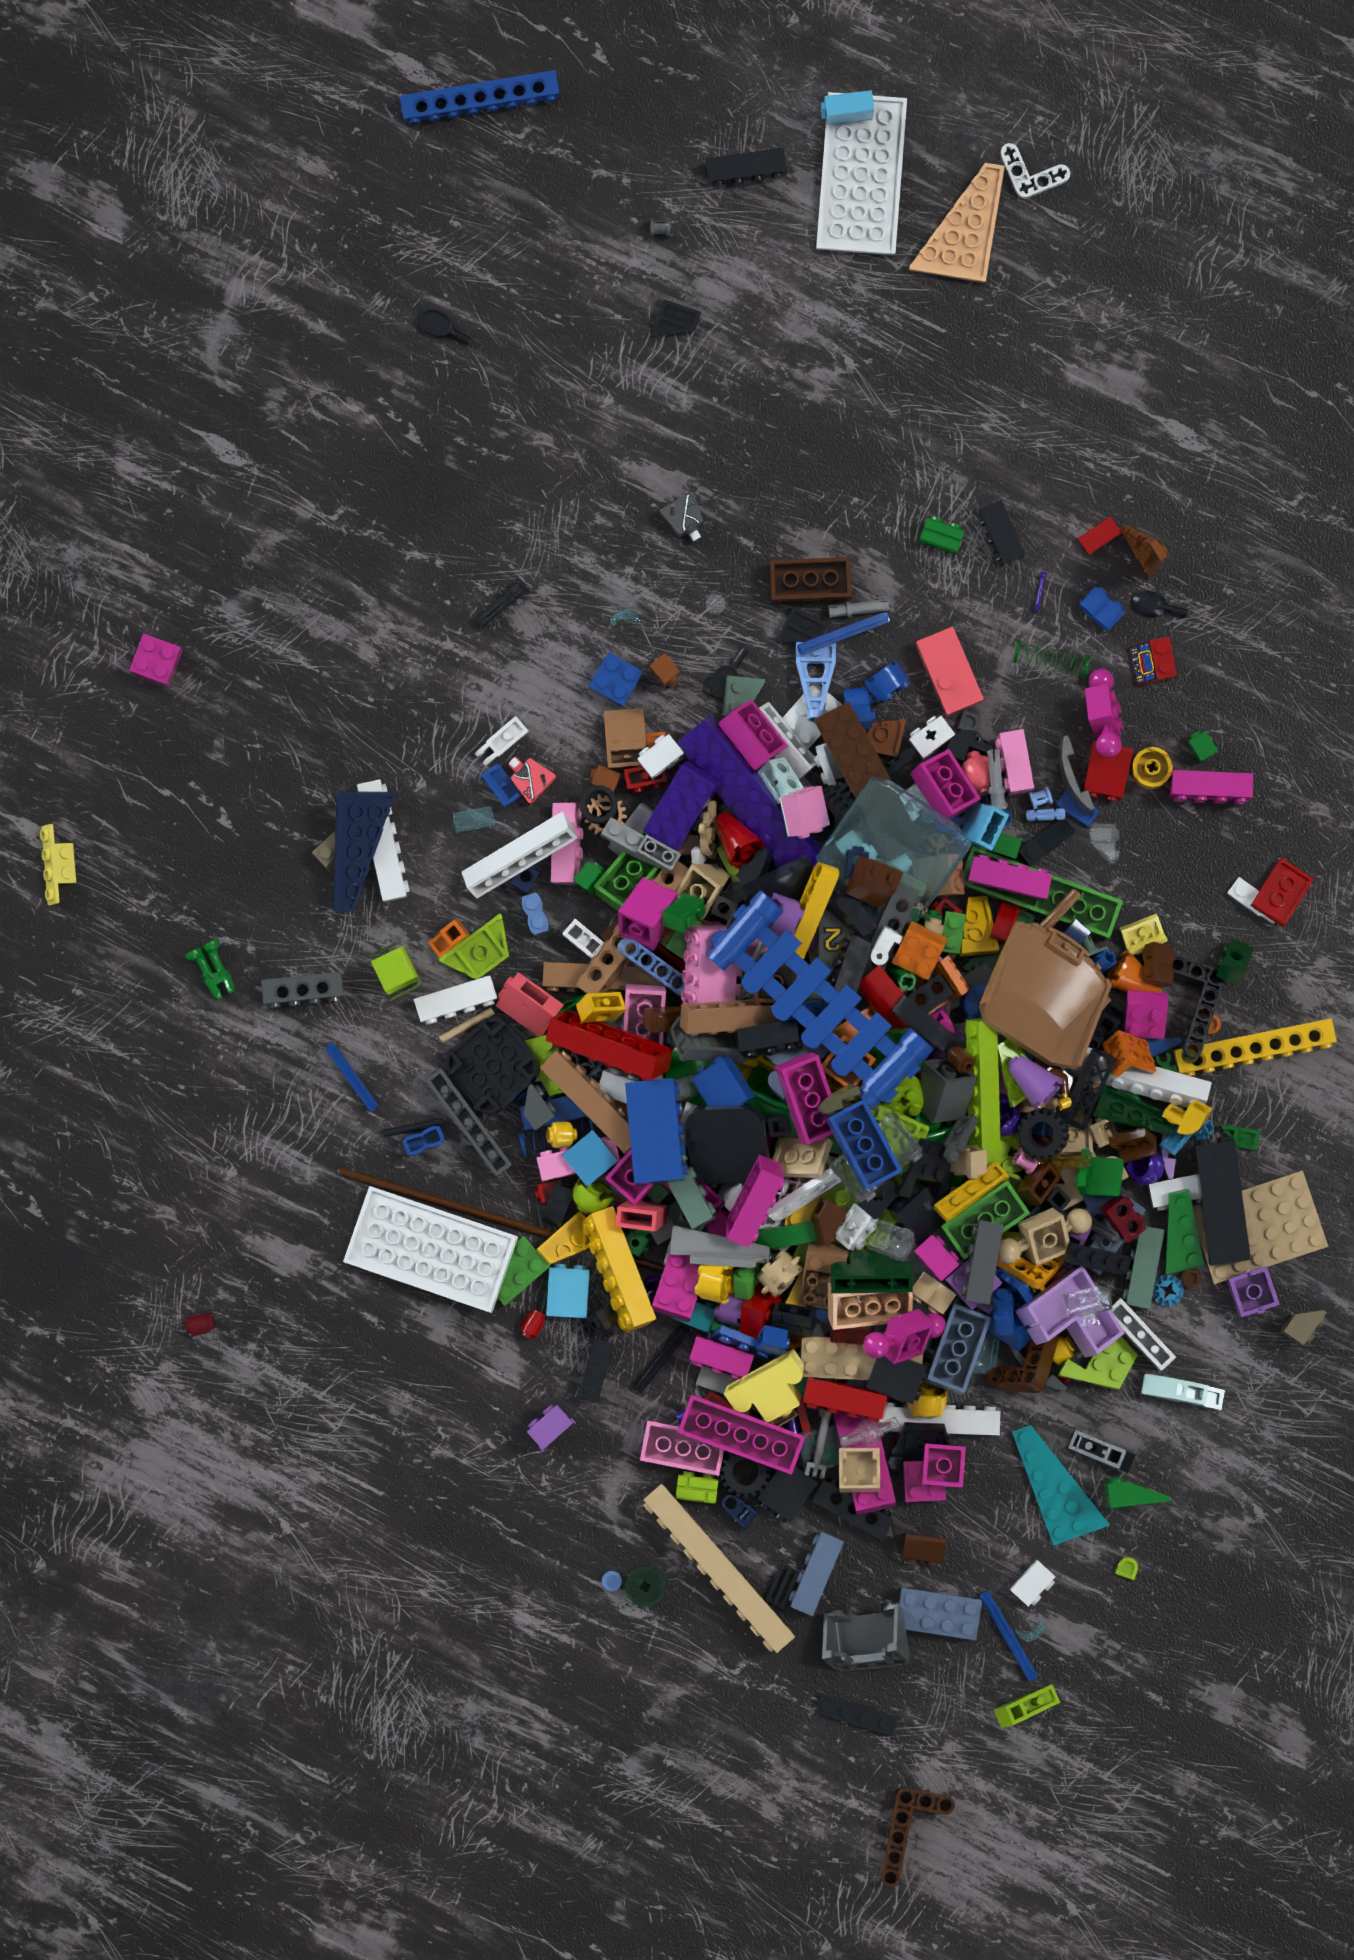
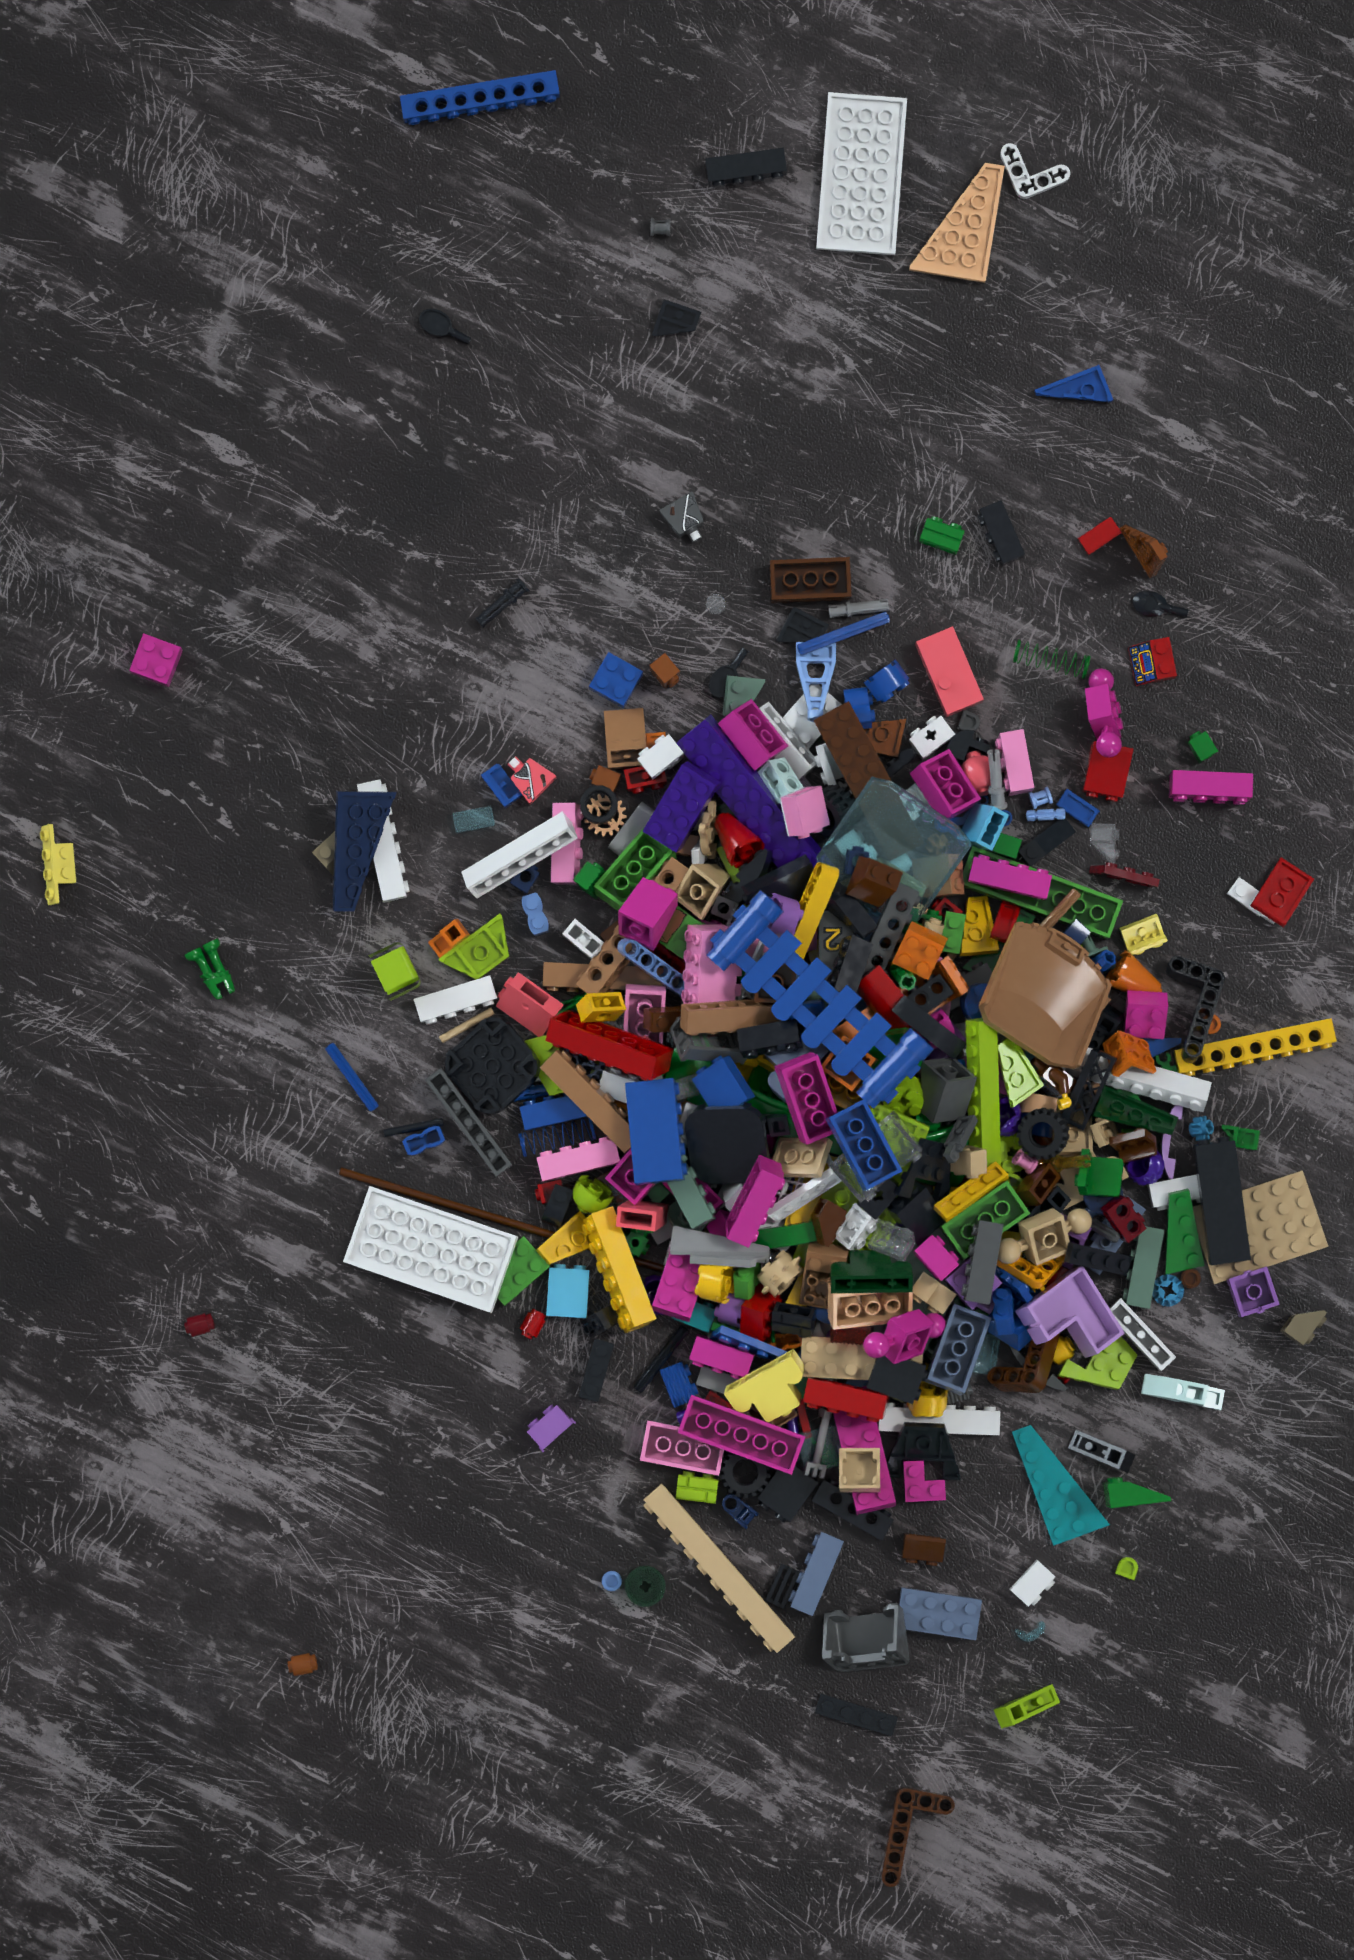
(271, 986): dark grey brick -> none
(302, 1664): none -> dark orange brick
(503, 739): white hinge -> none
(536, 1109): dark grey slope -> none
(561, 1134): yellow head -> none
(590, 1158): dark azure tile -> none
(624, 614): clear light blue piece -> none
(640, 846): light grey slope -> none
(678, 1383): none -> blue brick
(683, 913): green brick -> none
(772, 1340): blue brick -> none
(834, 1101): olive slope -> none
(847, 107): medium azure brick -> none
(869, 1432): clear pin -> none
(883, 944): white leg -> none
(943, 1465): dark pink brick -> none
(960, 1059): reddish brown brick -> none
(1008, 1636): blue axle -> none
(1035, 1081): medium lavender cone -> none
(1043, 575): dark purple hinge -> none
(1081, 799): dark grey slope -> none
(1082, 386): none -> blue wing
(1088, 1303): clear brick -> none
(1101, 608): blue brick -> none
(1141, 773): yellow brick -> none
(1144, 879): none -> dark red wing
(1158, 964): reddish brown brick -> none
(1174, 1142): dark azure tile -> none
(1189, 1120): yellow brick -> none
(1234, 961): dark green brick -> none

